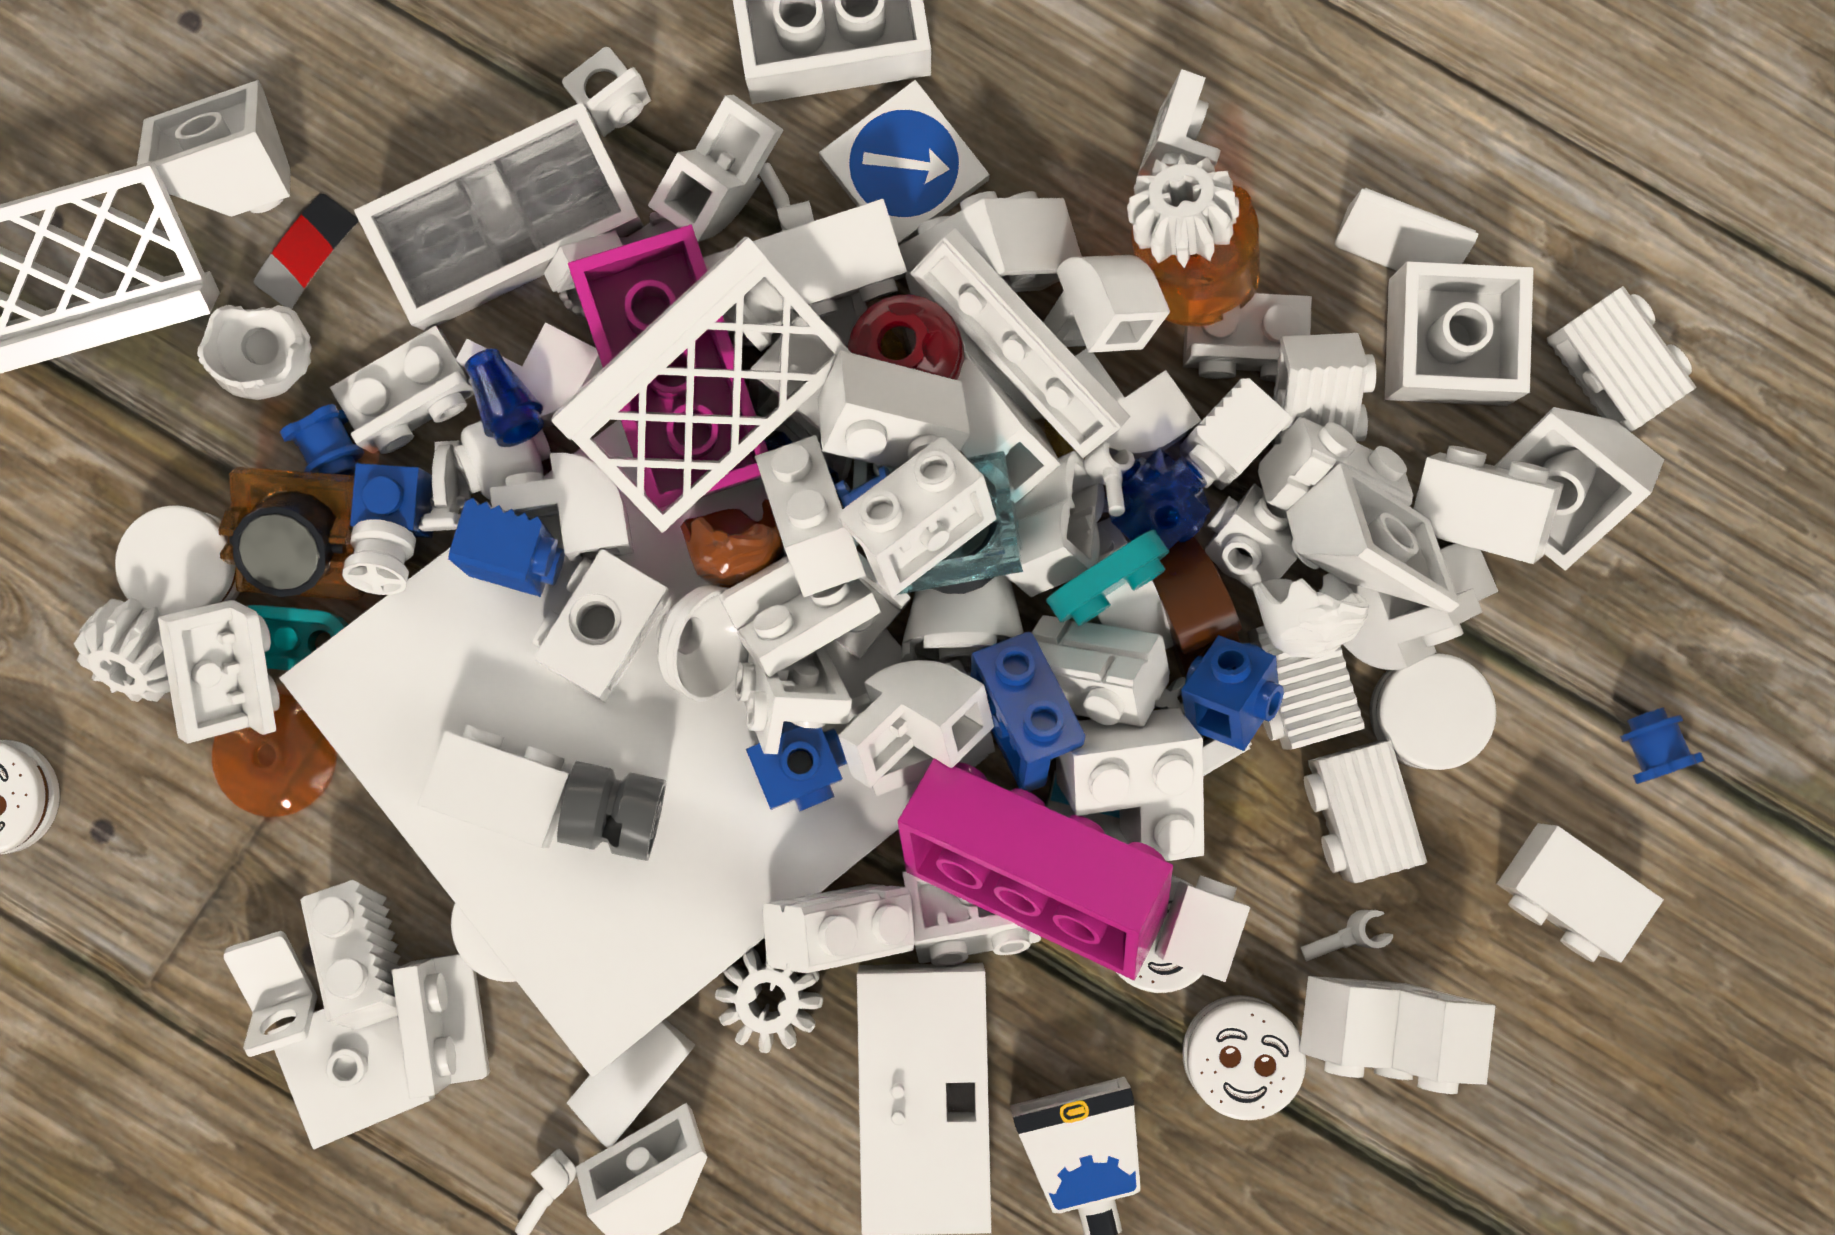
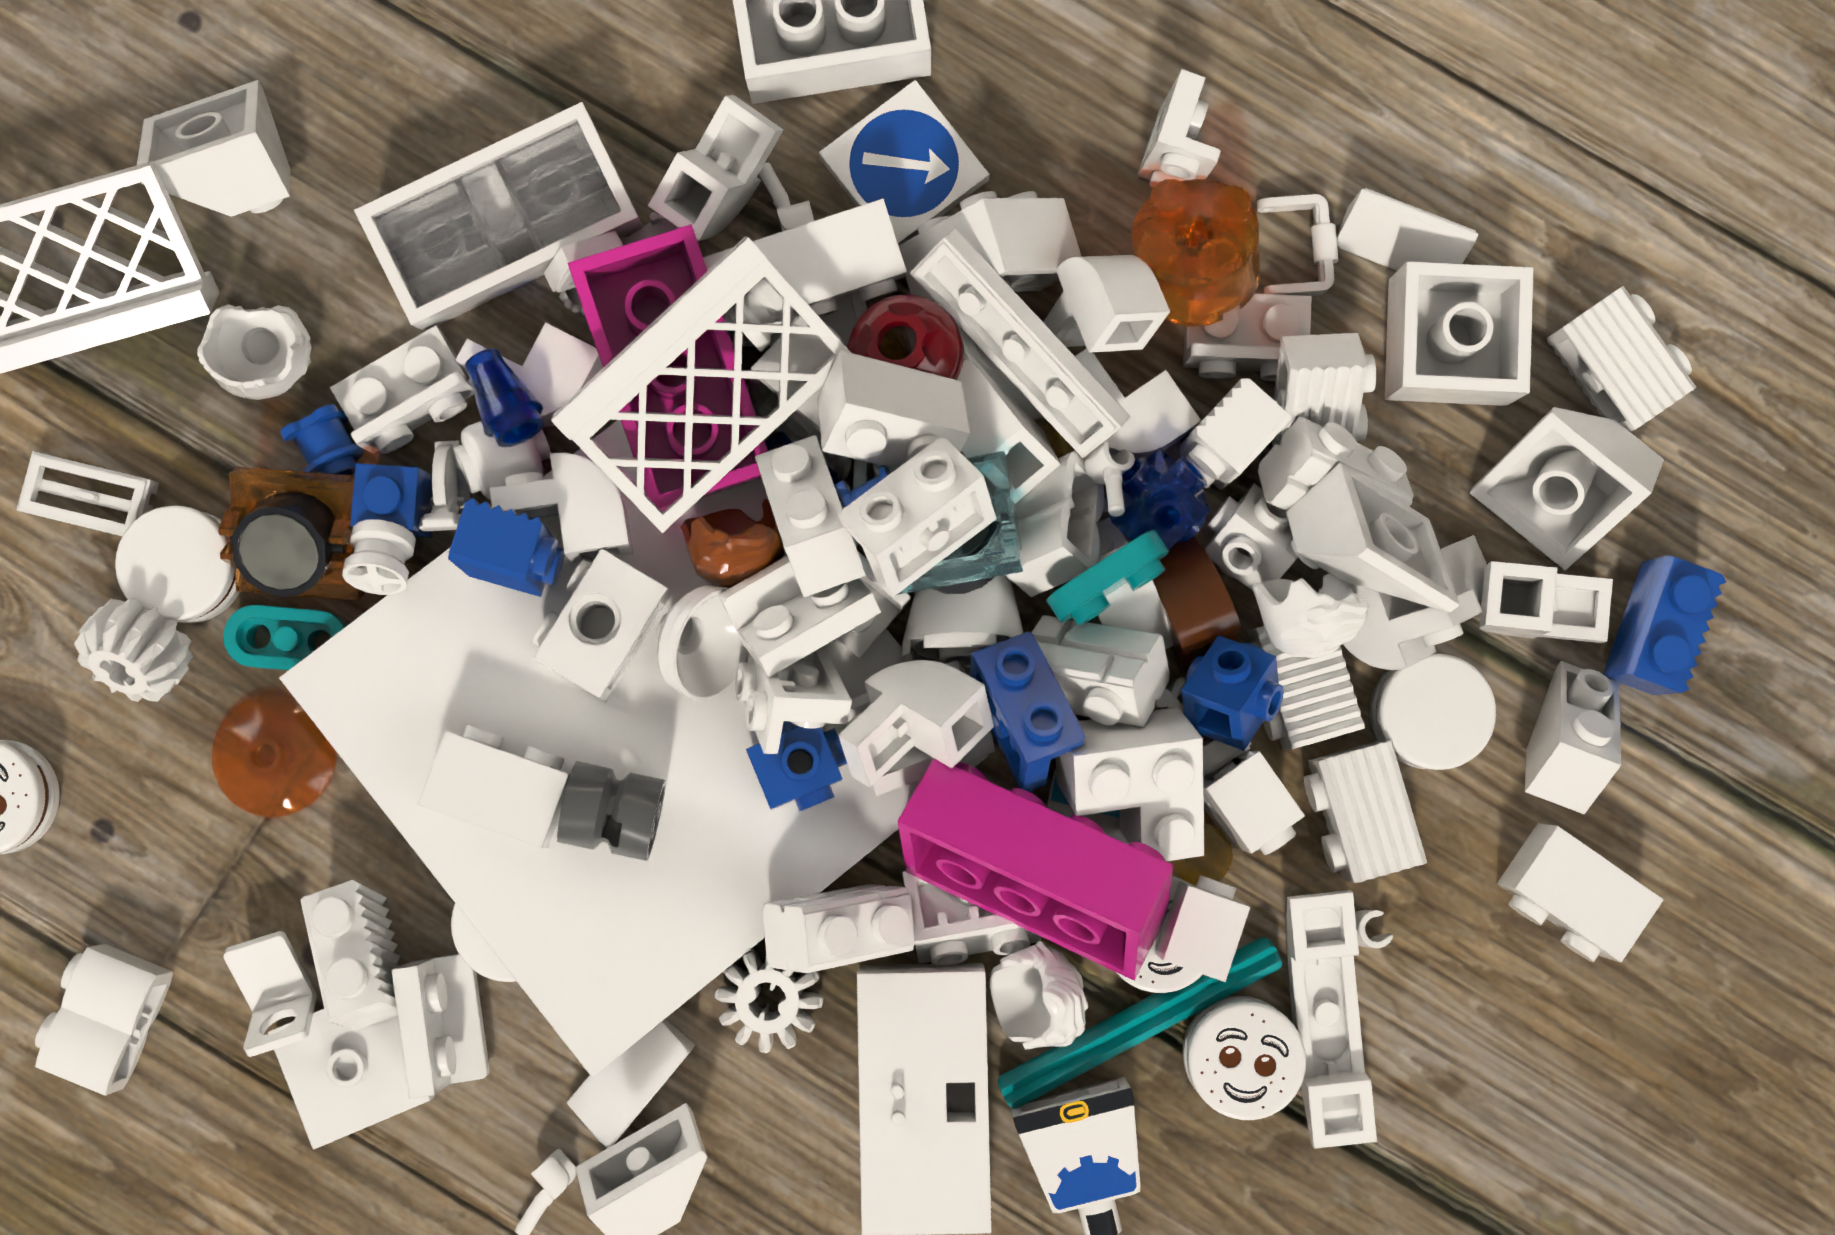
(34, 483): none -> white tile
(102, 1018): none -> white brick
(218, 670): white bracket -> none
(304, 250): sticker -> none
(617, 102): white bracket -> none
(1039, 997): none -> white hair
(1134, 1026): none -> teal axle
(1183, 210): white gear -> none
(1213, 864): none -> clear yellow tile
(1250, 804): none -> white brick
(1323, 242): none -> white piece
(1328, 1019): none -> white slope
(1397, 1032): white brick -> none
(1487, 504): white brick -> none
(1541, 603): none -> white brick
(1575, 739): none -> white slope
(1658, 745): blue brick -> none
(1664, 625): none -> blue brick

